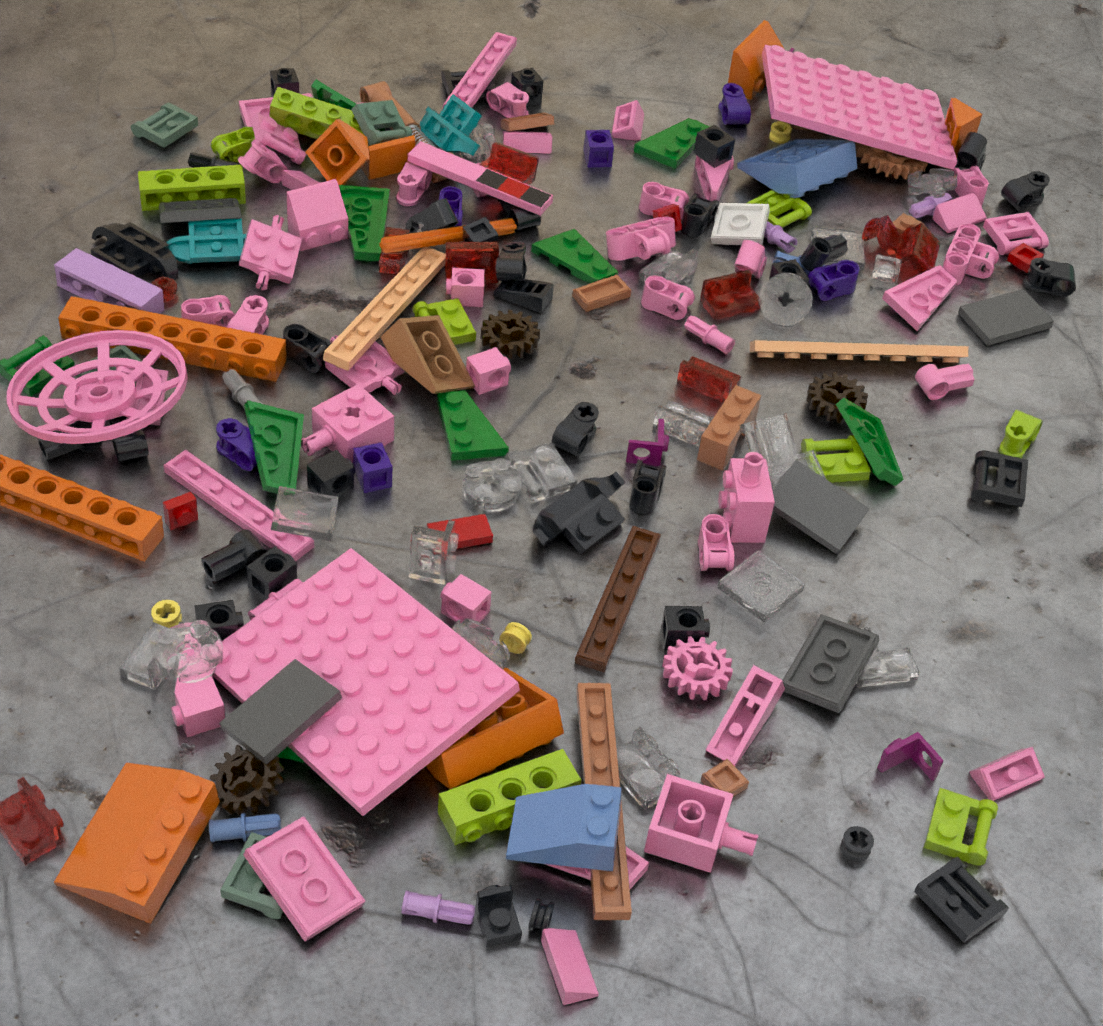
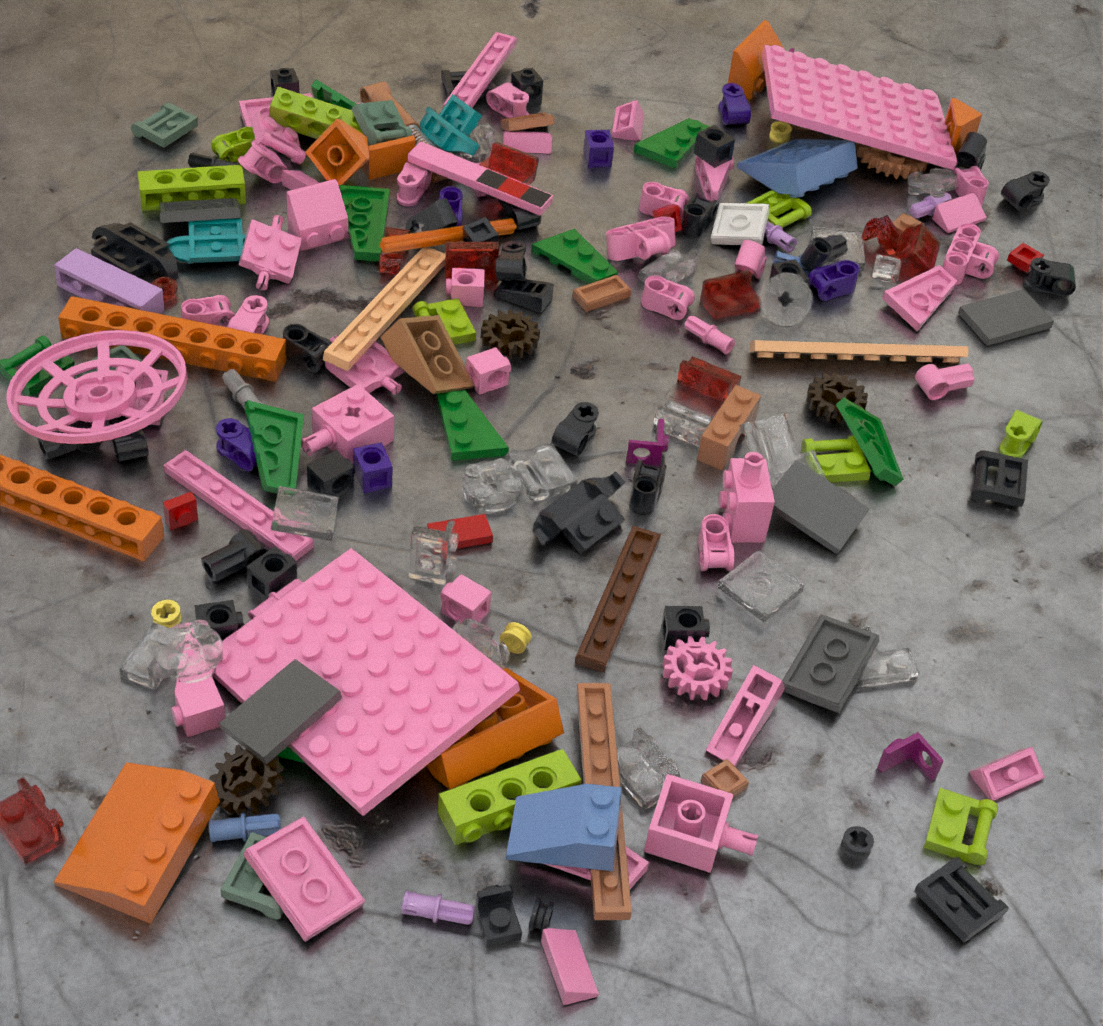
(1015, 226): bright pink plate -> none

